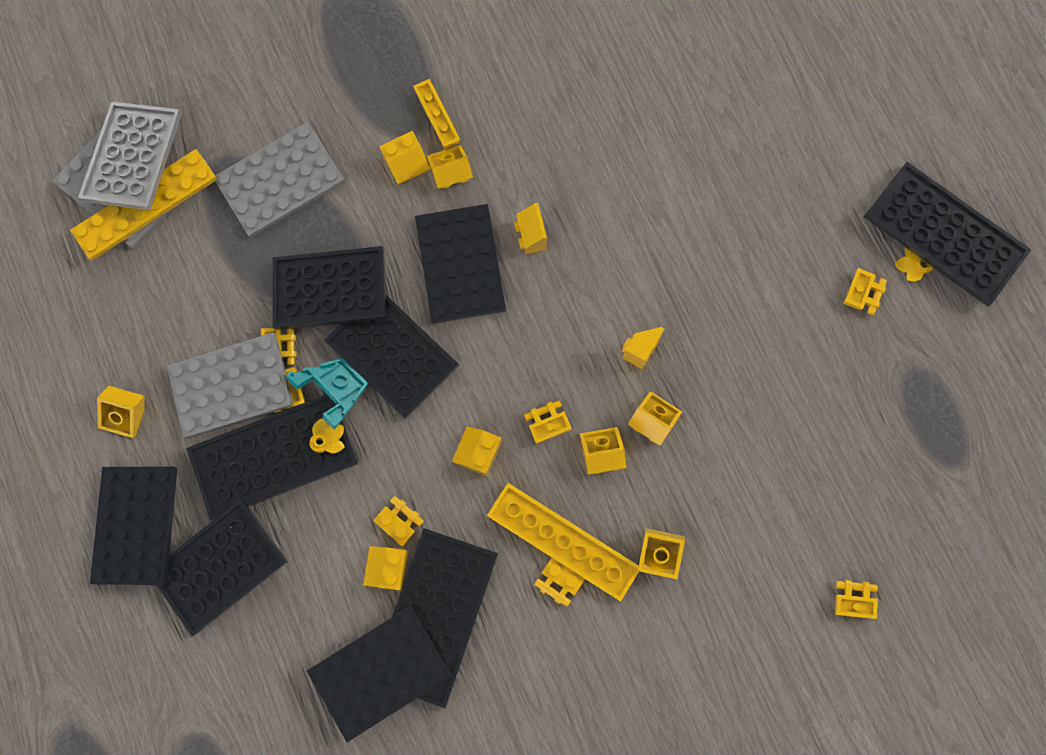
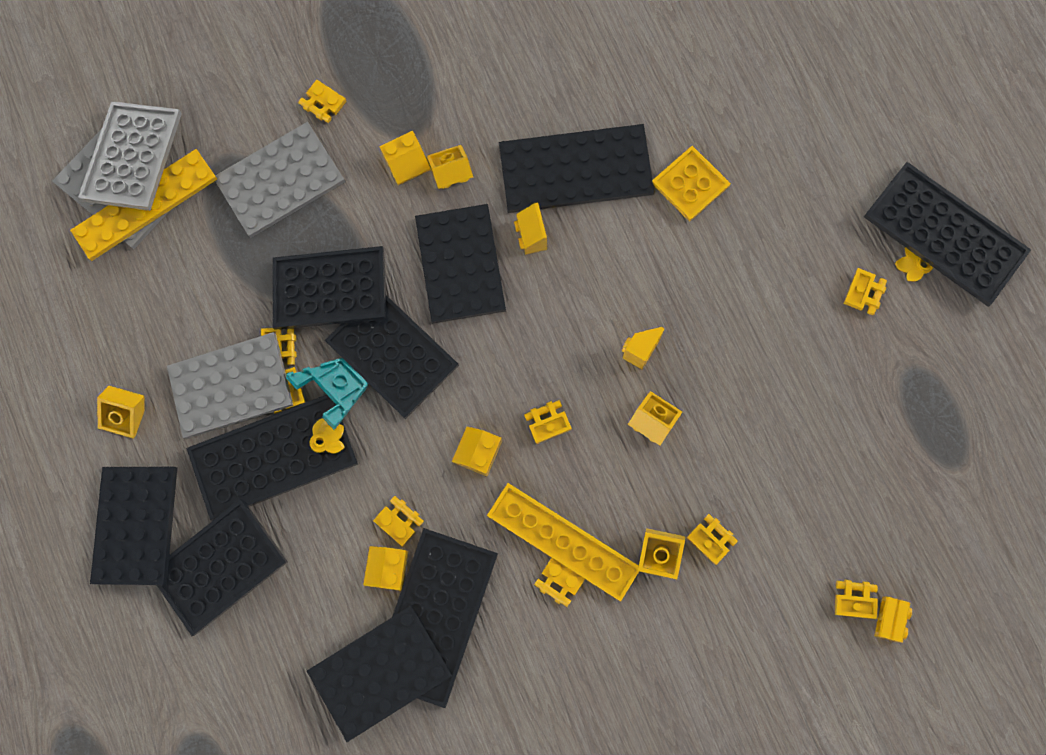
(324, 96): none -> yellow plate
(437, 114): yellow plate -> none
(576, 168): none -> black plate
(603, 450): yellow slope -> none
(690, 183): none -> yellow plate
(708, 543): none -> yellow plate
(893, 619): none -> yellow brick

